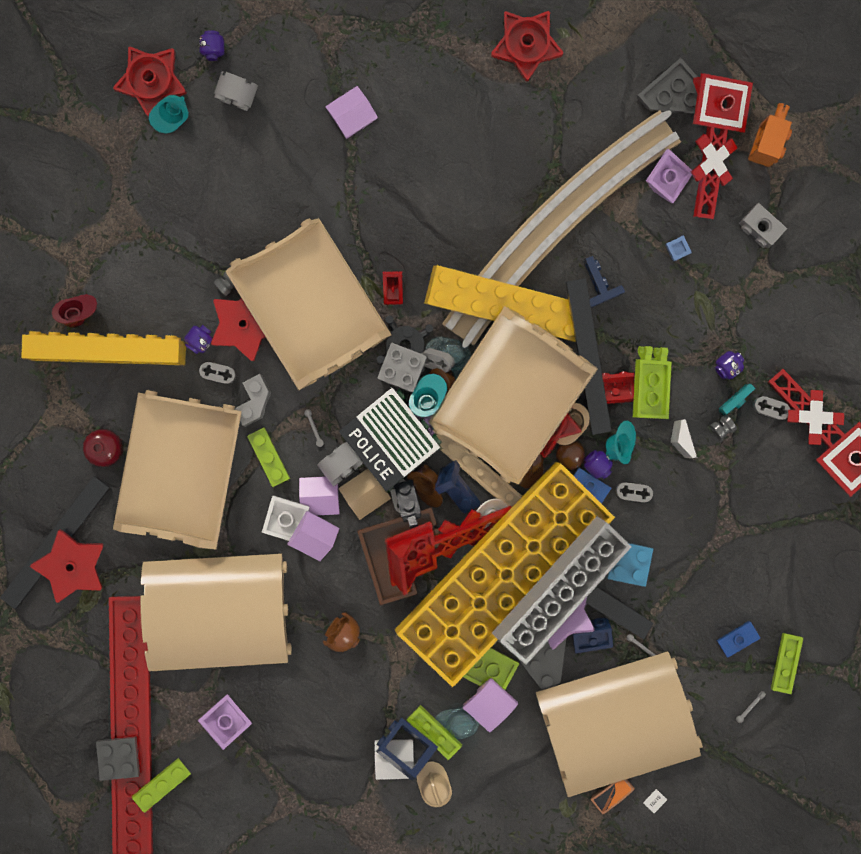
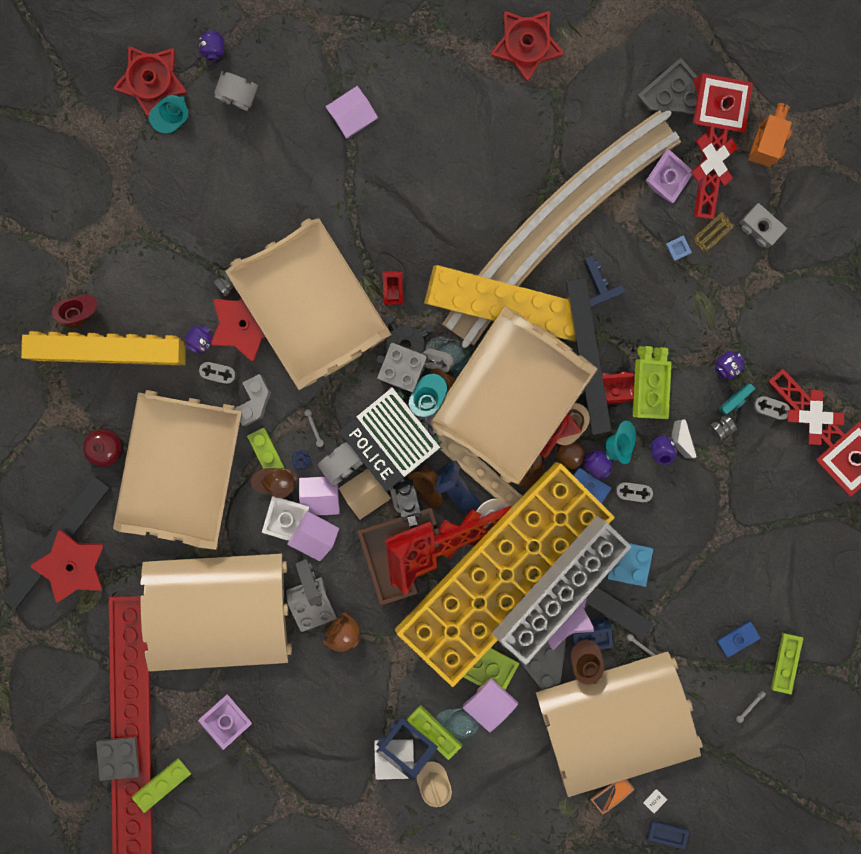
(274, 481): none -> reddish brown piece
(306, 459): none -> clear blue plate
(306, 615): none -> light grey bracket
(308, 581): none -> dark grey piece
(587, 662): none -> reddish brown piece
(663, 450): none -> dark purple head
(668, 834): none -> dark blue tile
(725, 222): none -> clear yellow tile

